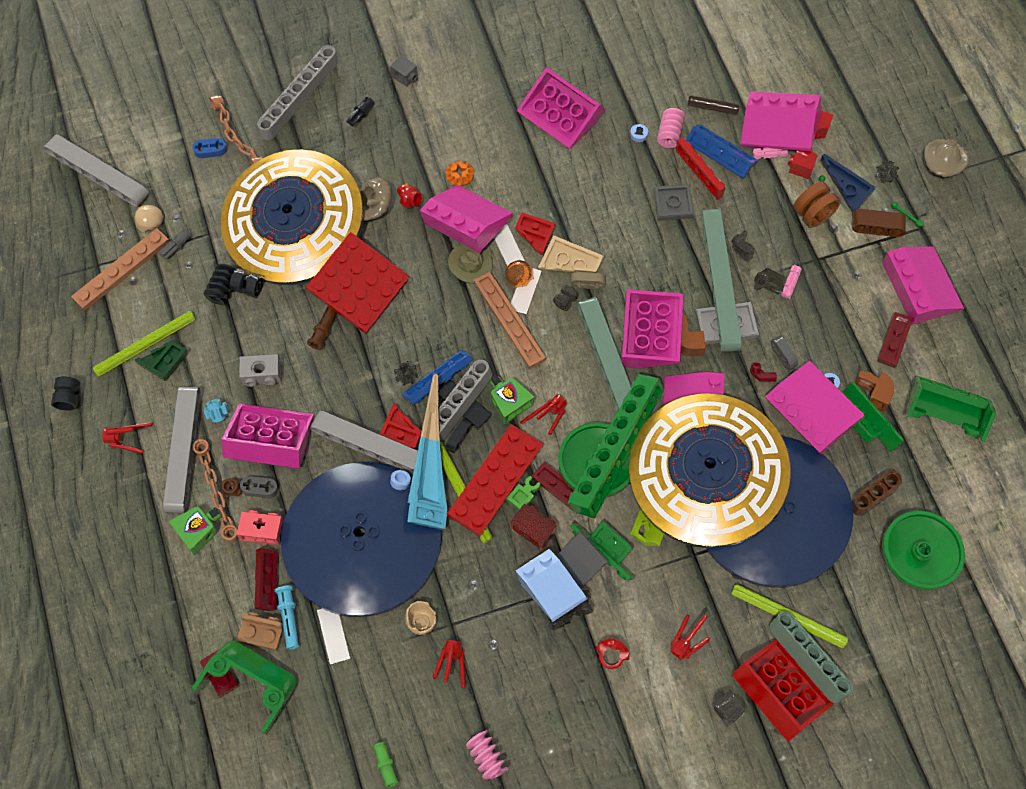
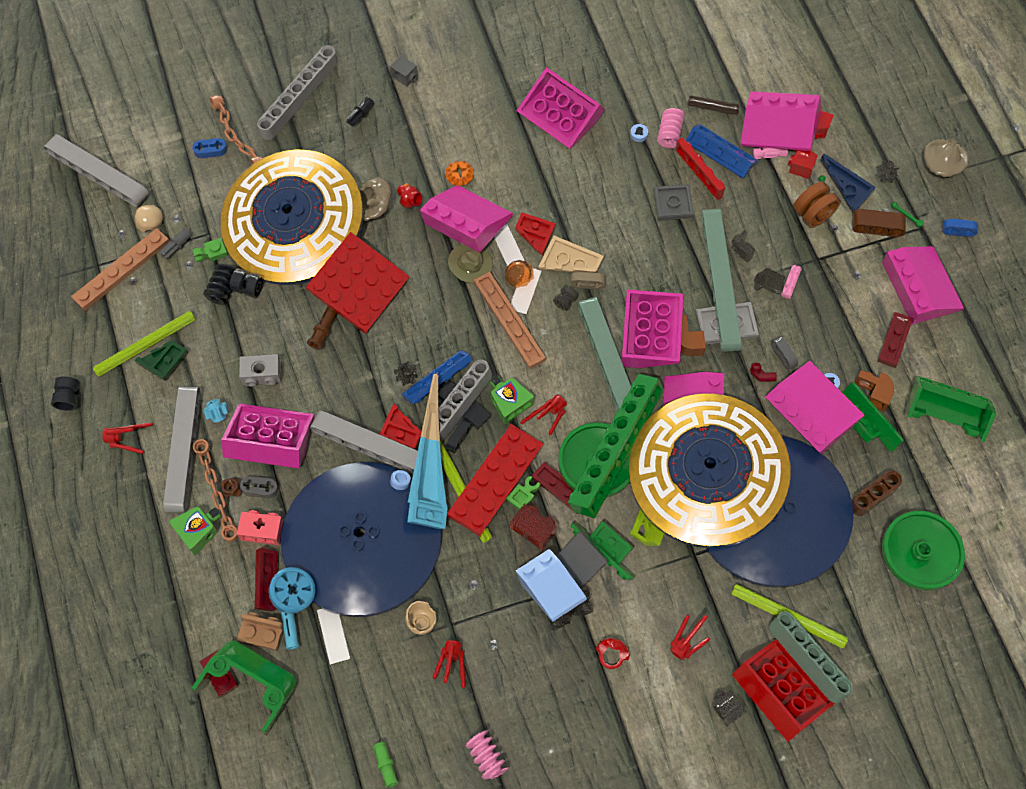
(213, 250): none -> bright green plate
(279, 590): none -> dark azure wheel
(960, 227): none -> blue beam

